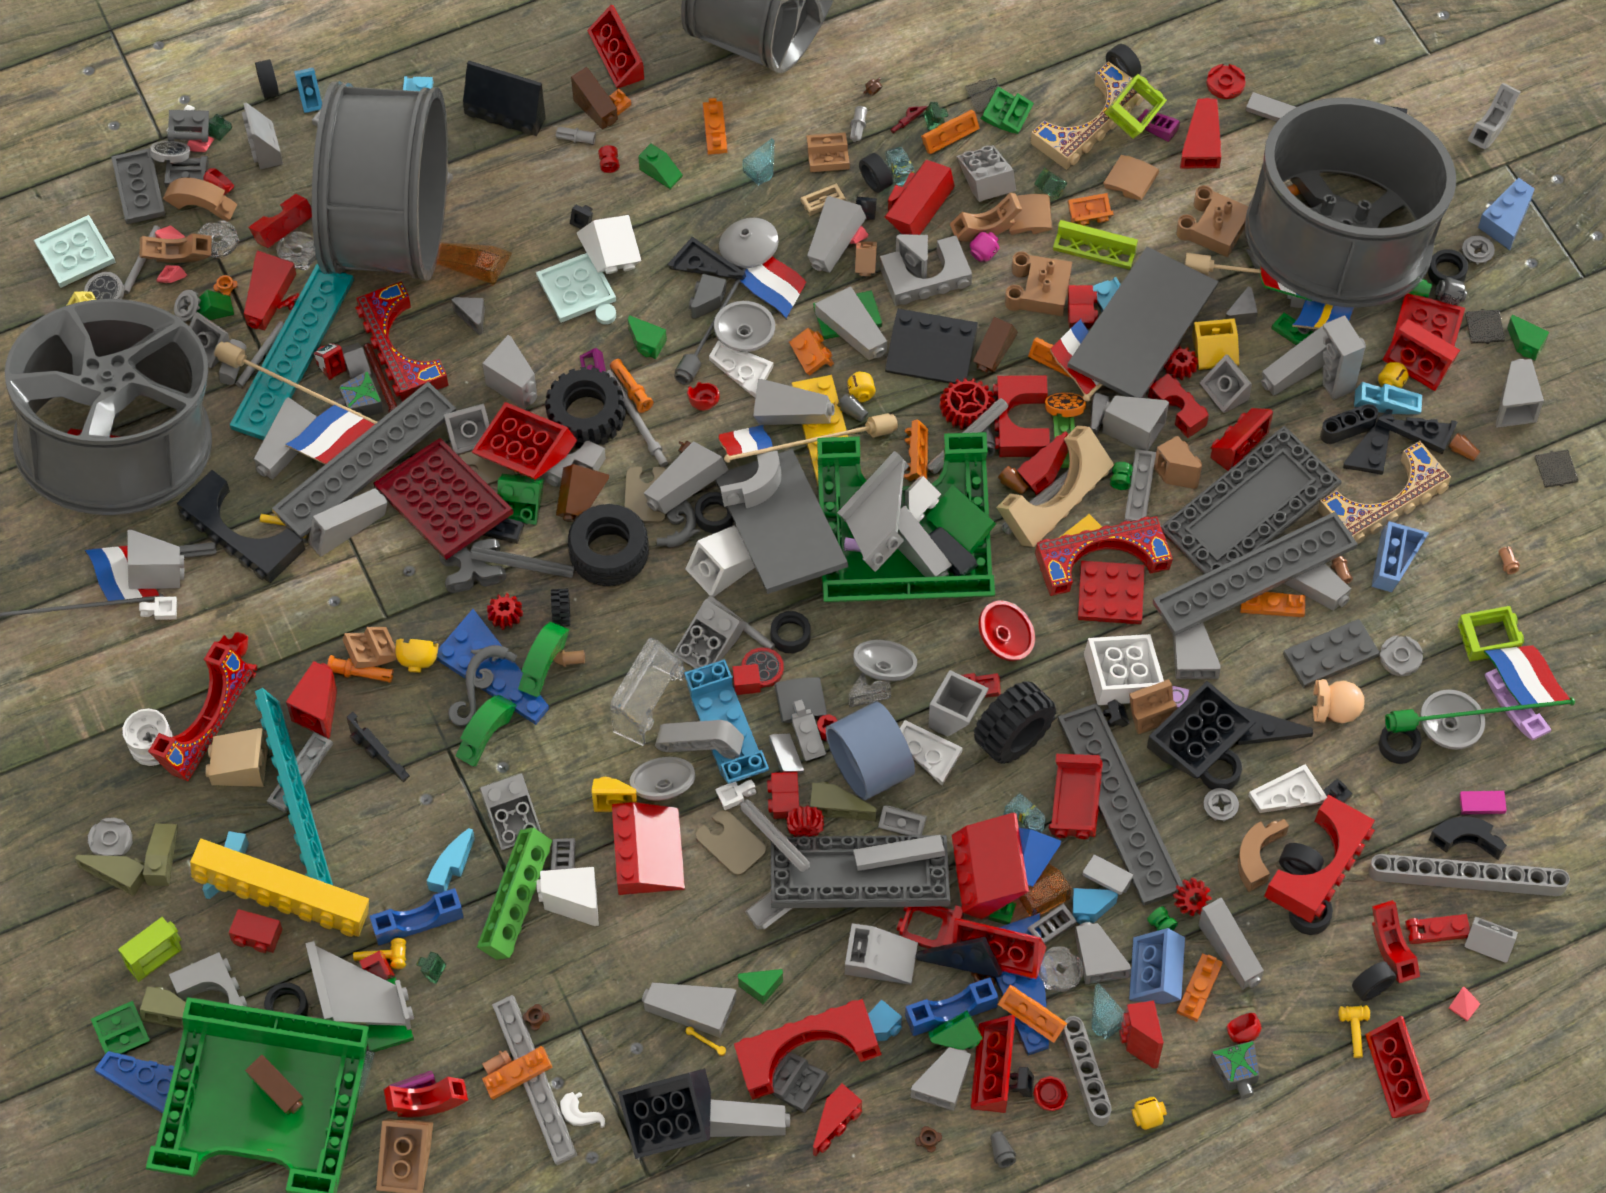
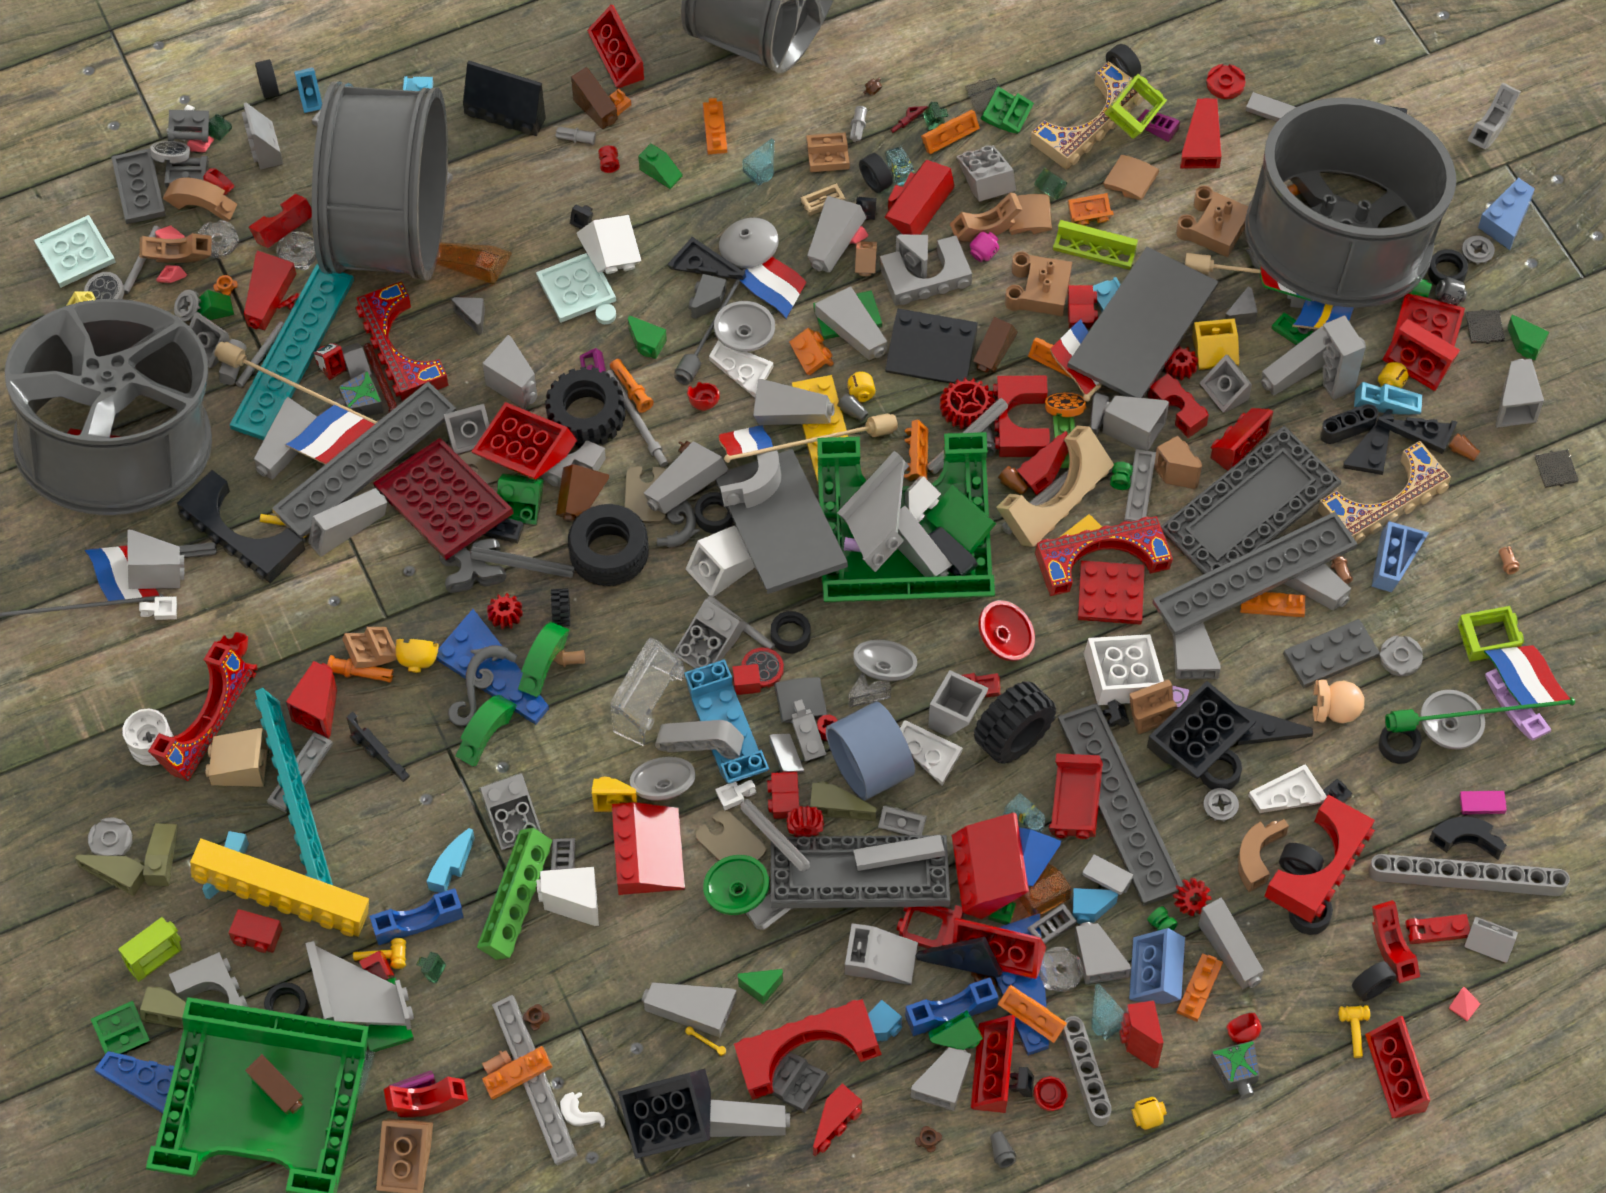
(734, 875): none -> green dish

